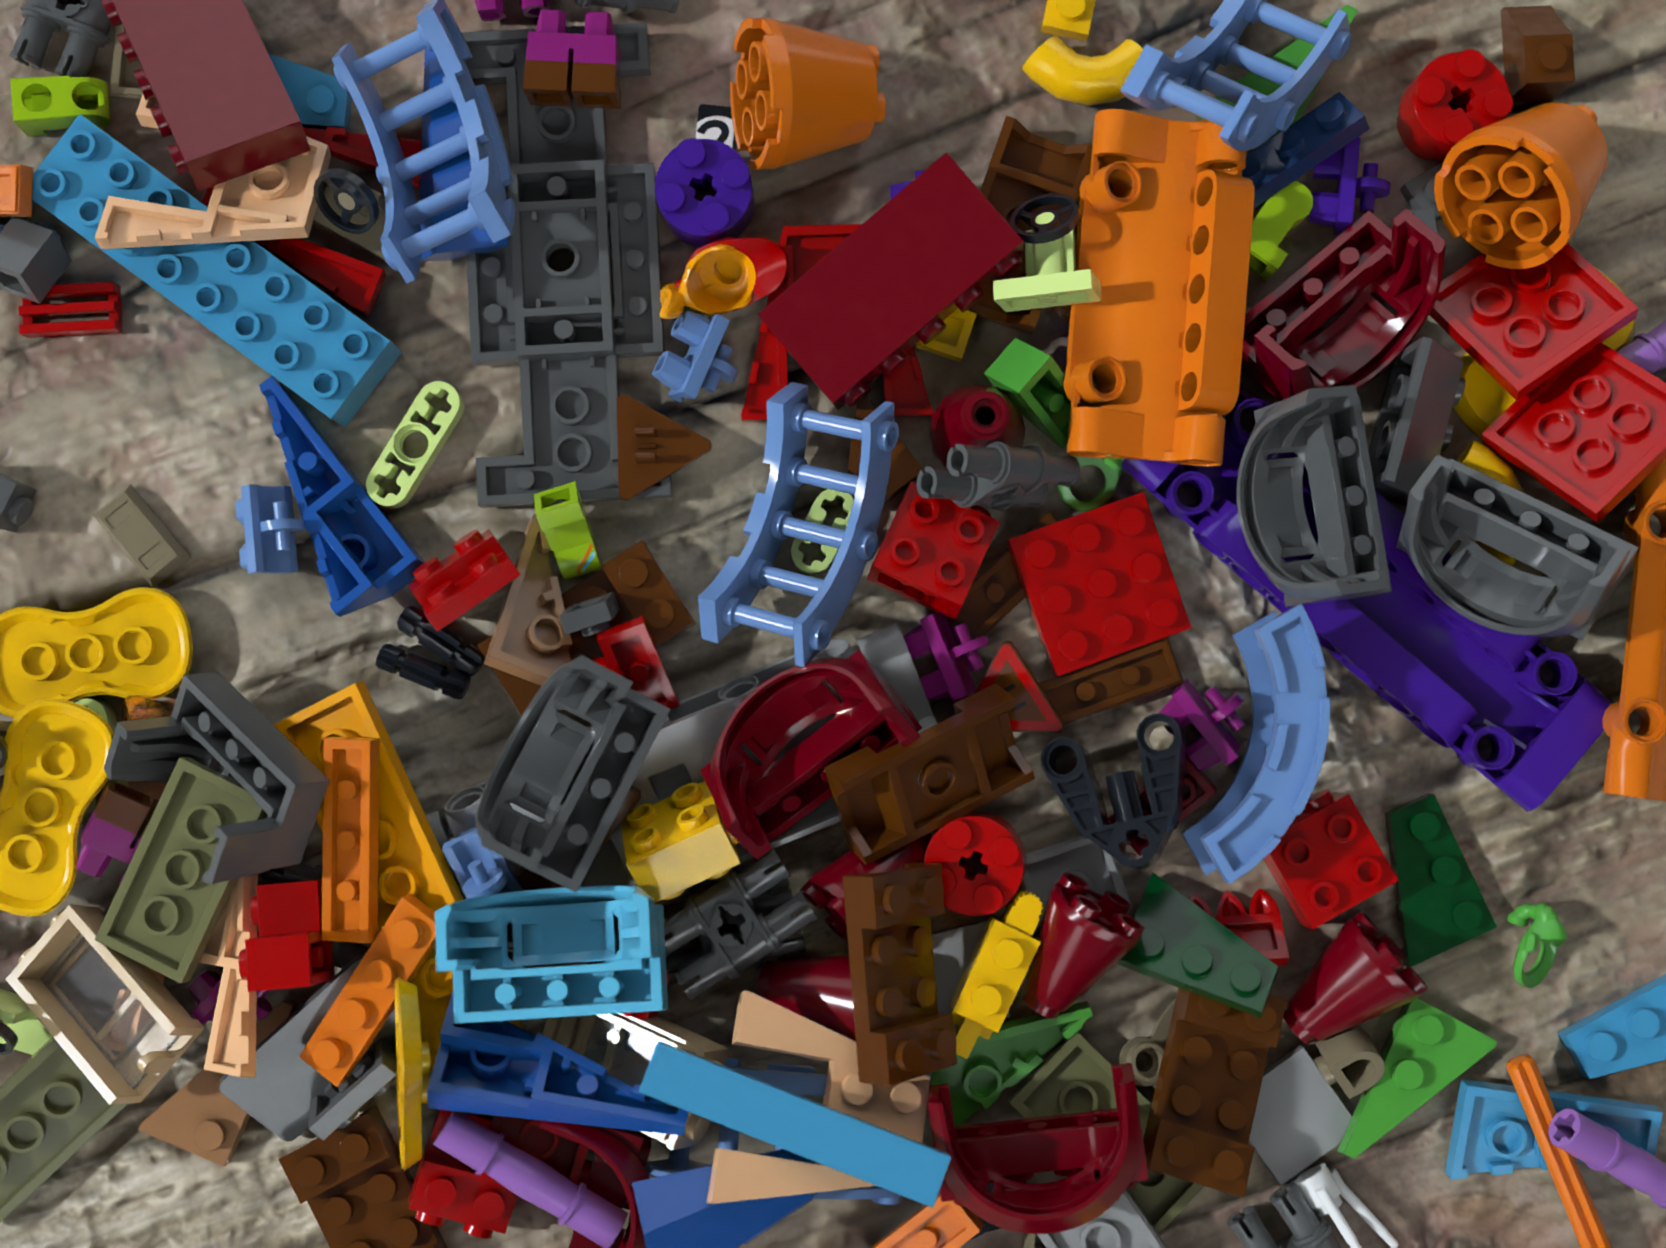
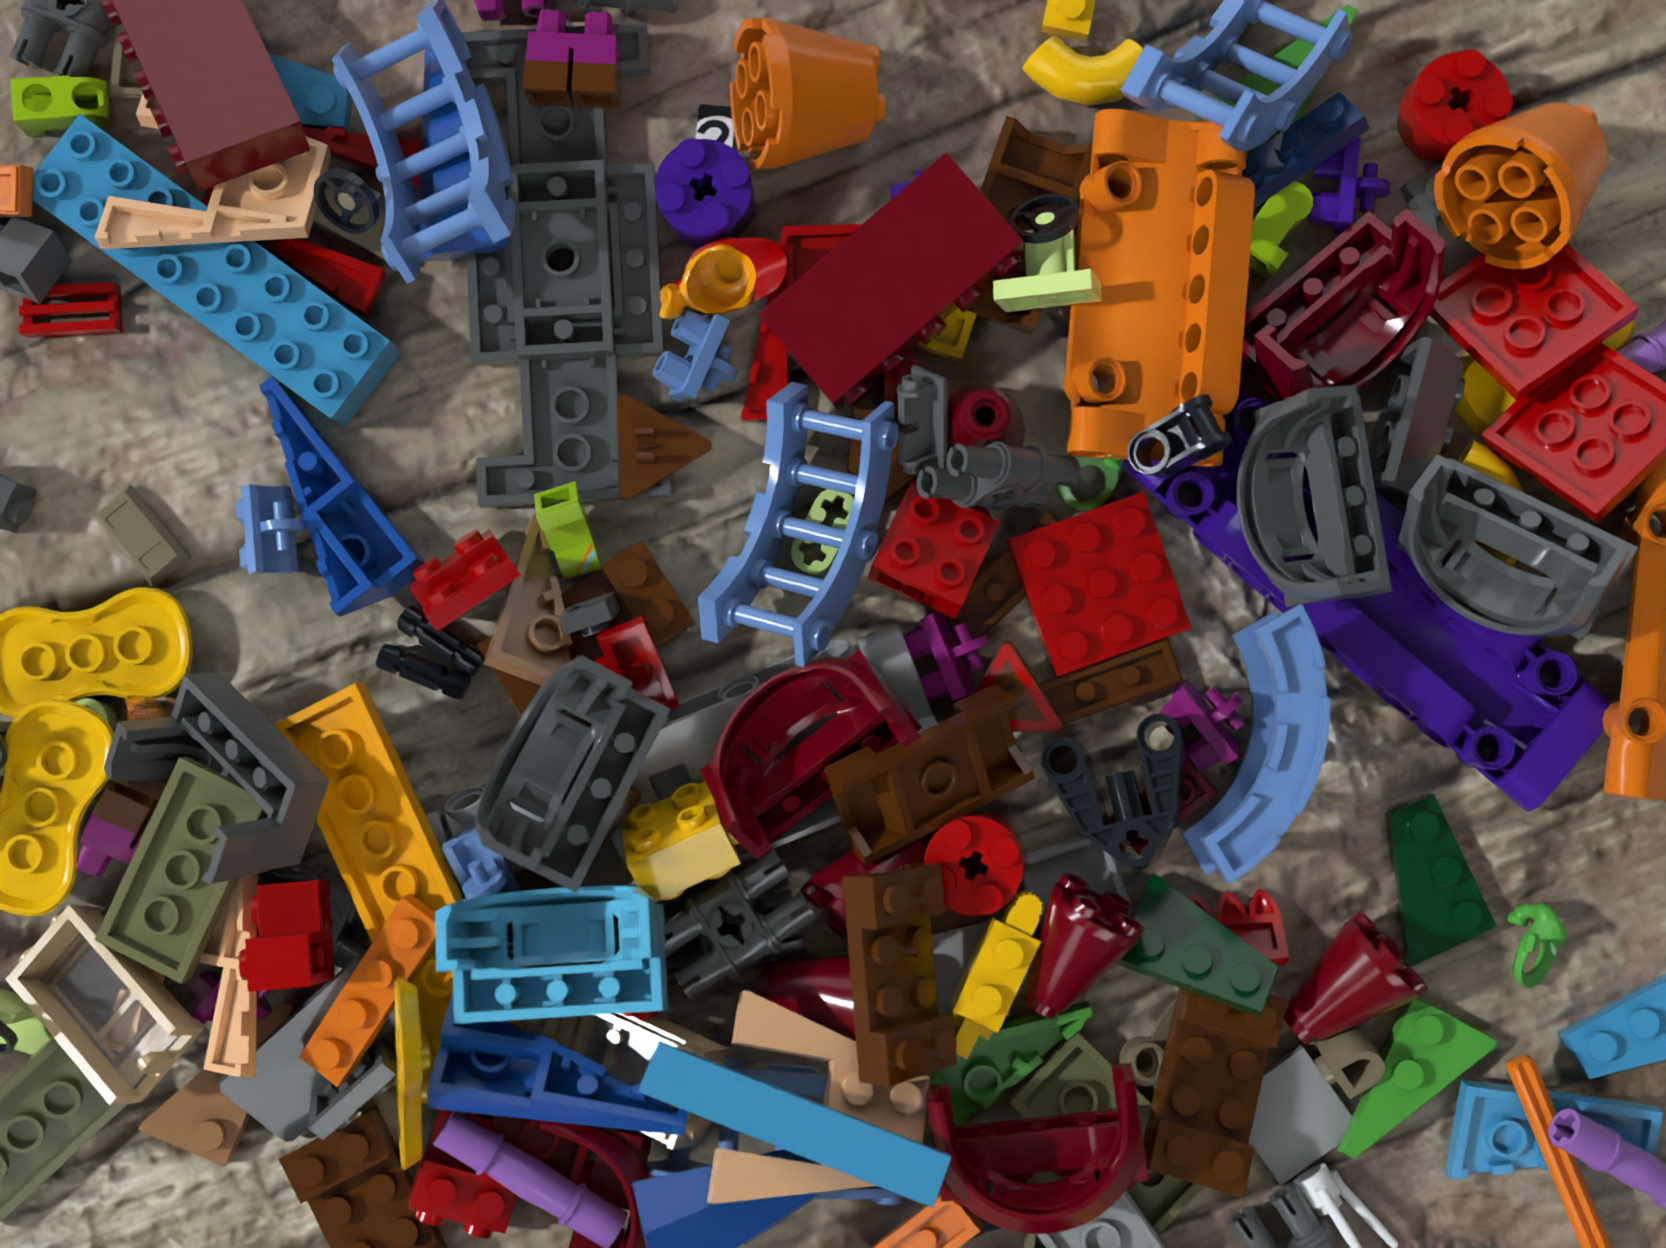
(350, 839): orange plate -> none
(408, 425): yellowish green beam -> none
(924, 404): none -> dark grey hinge
(1035, 387): bright green slope -> none
(1187, 435): none -> black piece
(1328, 860): red brick -> none
(1536, 53): reddish brown slope -> none

